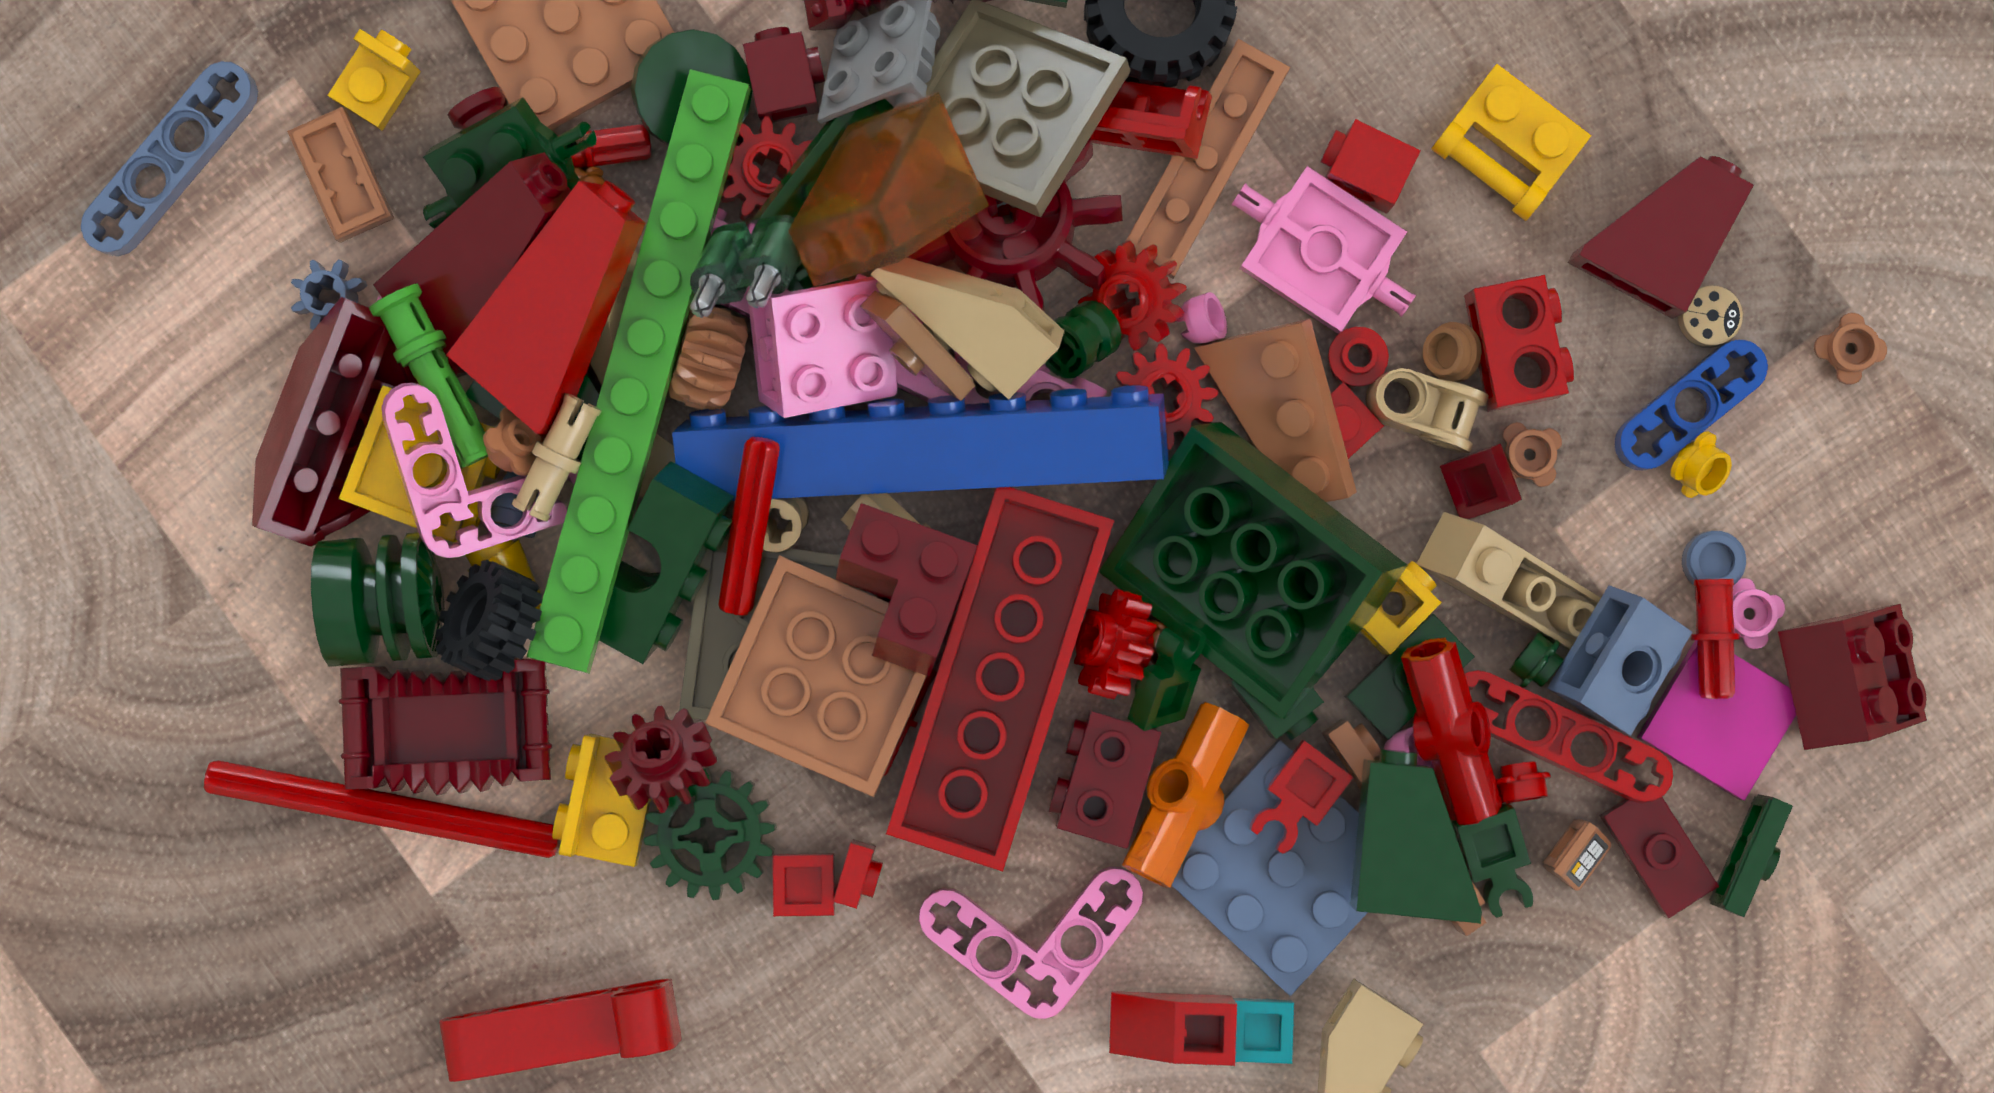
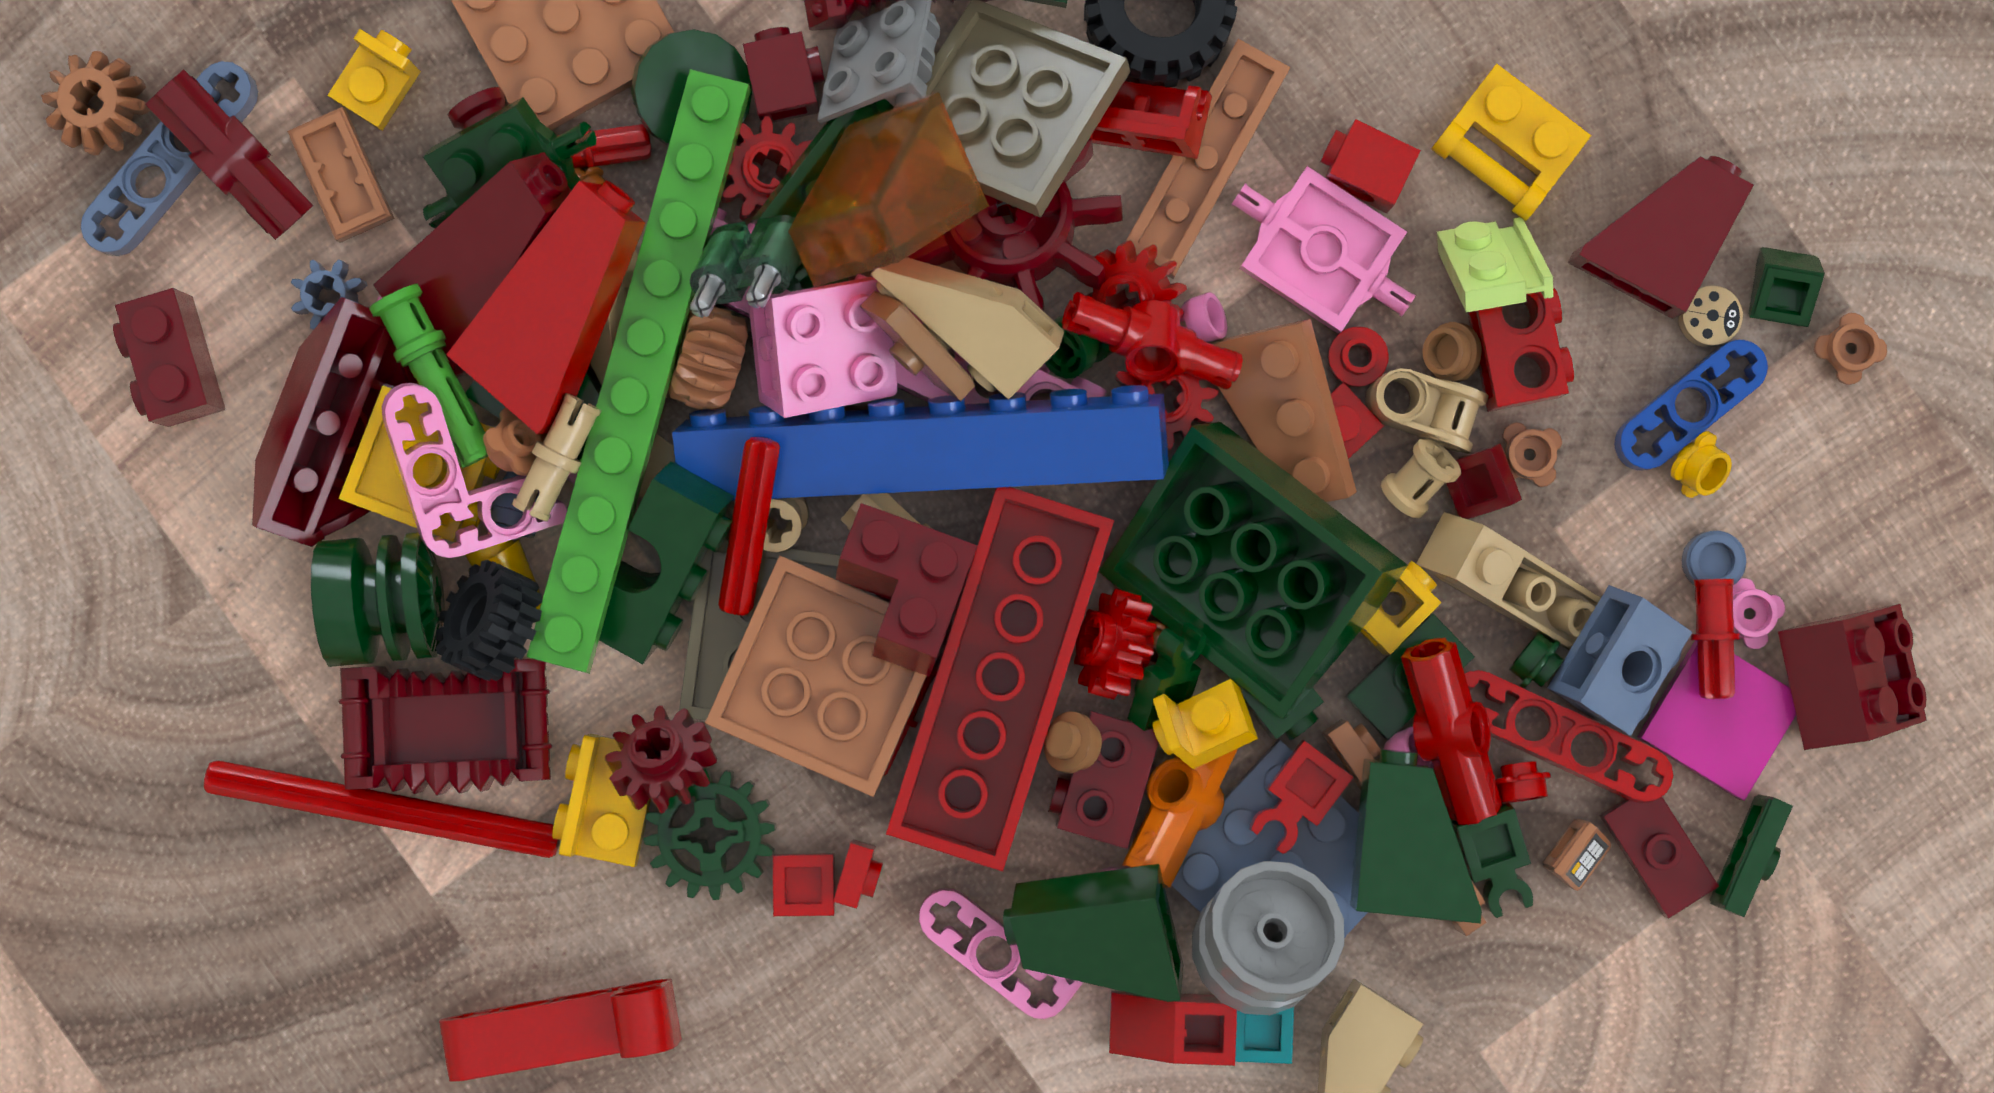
(79, 119): none -> nougat gear
(168, 358): none -> dark red brick
(229, 154): none -> dark red piece
(1072, 742): none -> medium nougat plate
(1099, 930): none -> dark green slope
(1152, 341): none -> red pin
(1204, 724): none -> yellow bracket
(1268, 938): none -> light grey wheel
(1420, 478): none -> tan bush
(1493, 264): none -> yellowish green plate
(1785, 286): none -> dark green slope

